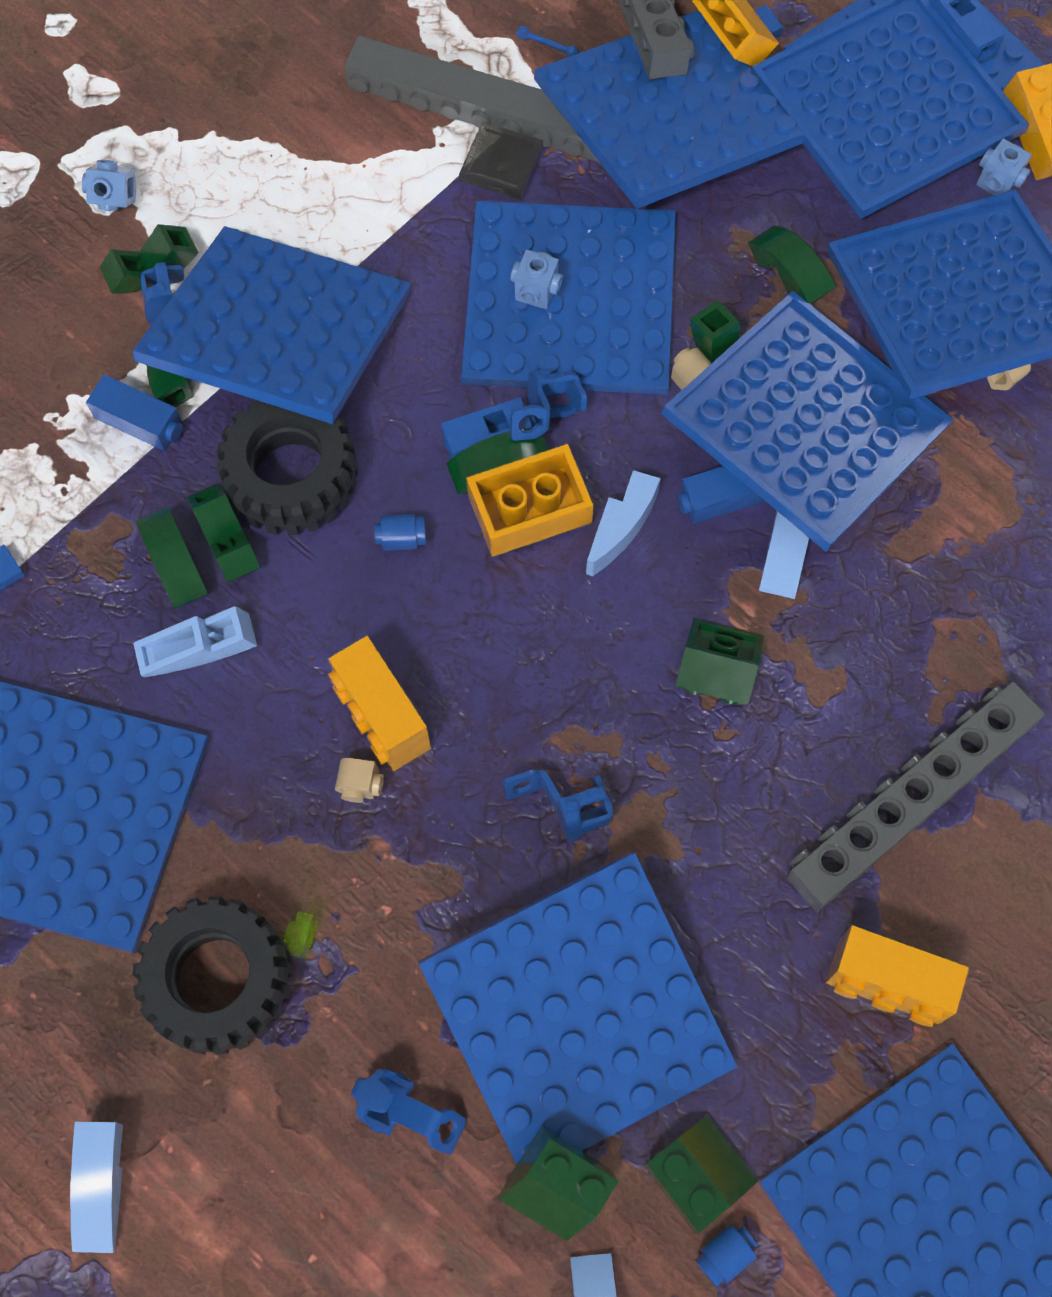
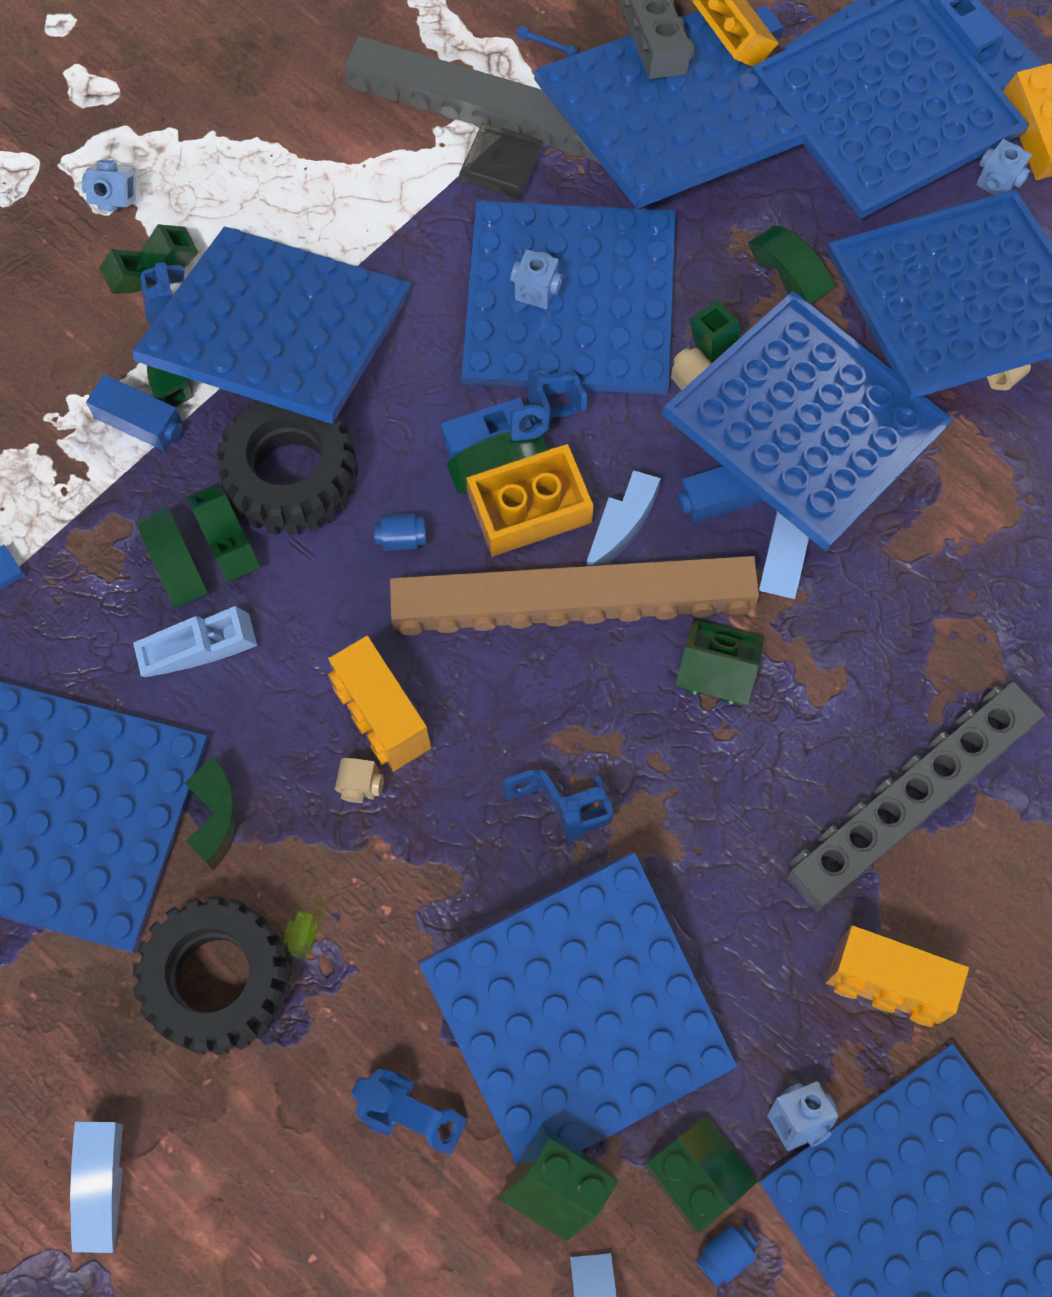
(217, 794): none -> dark green brick
(573, 595): none -> medium nougat brick
(803, 1115): none -> medium blue brick

